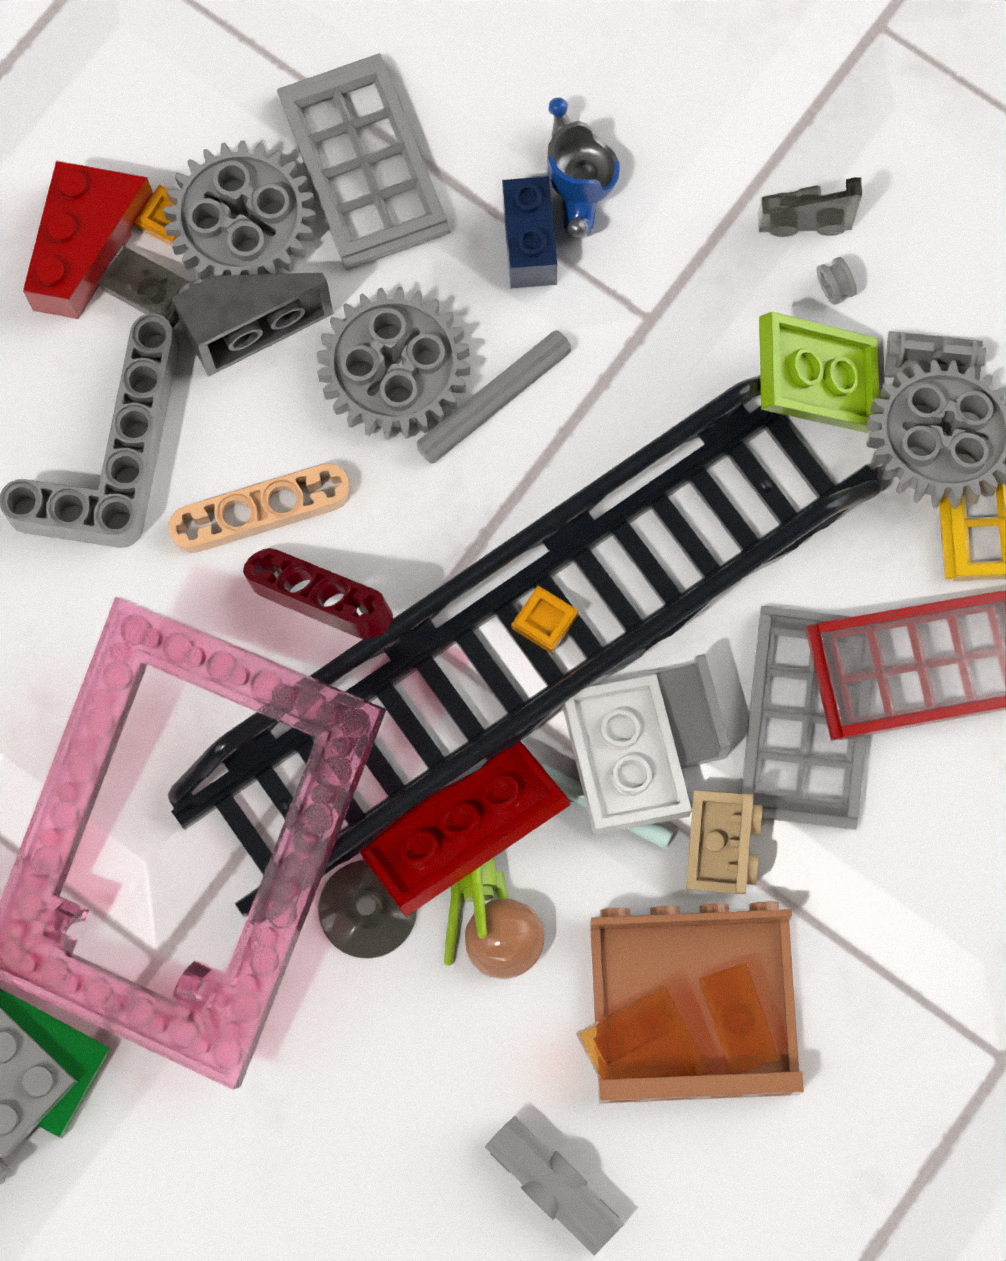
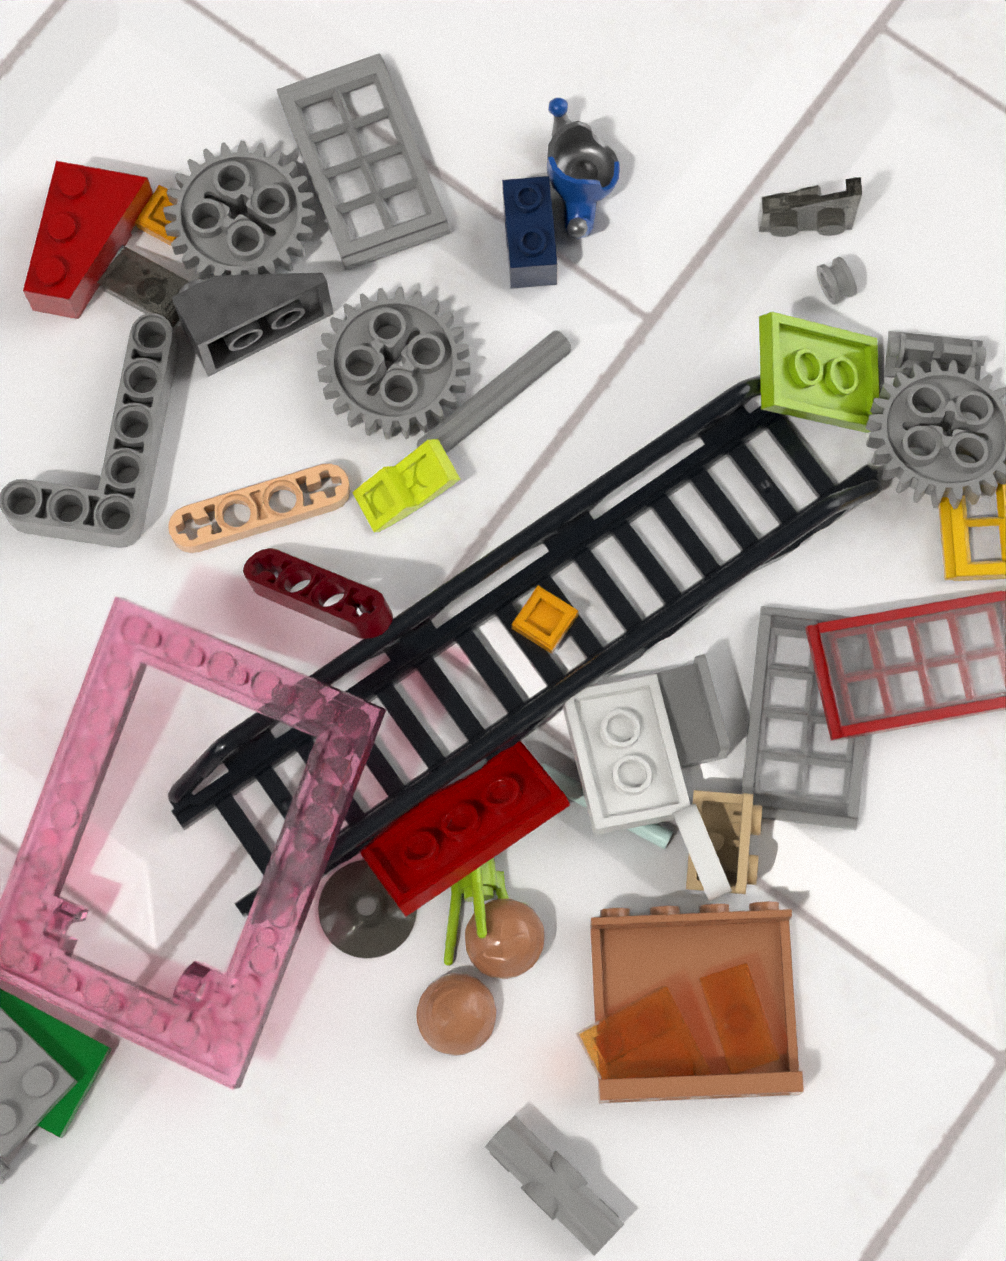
(407, 486): none -> neon yellow slope
(456, 1014): none -> nougat piece
(702, 852): none -> white beam

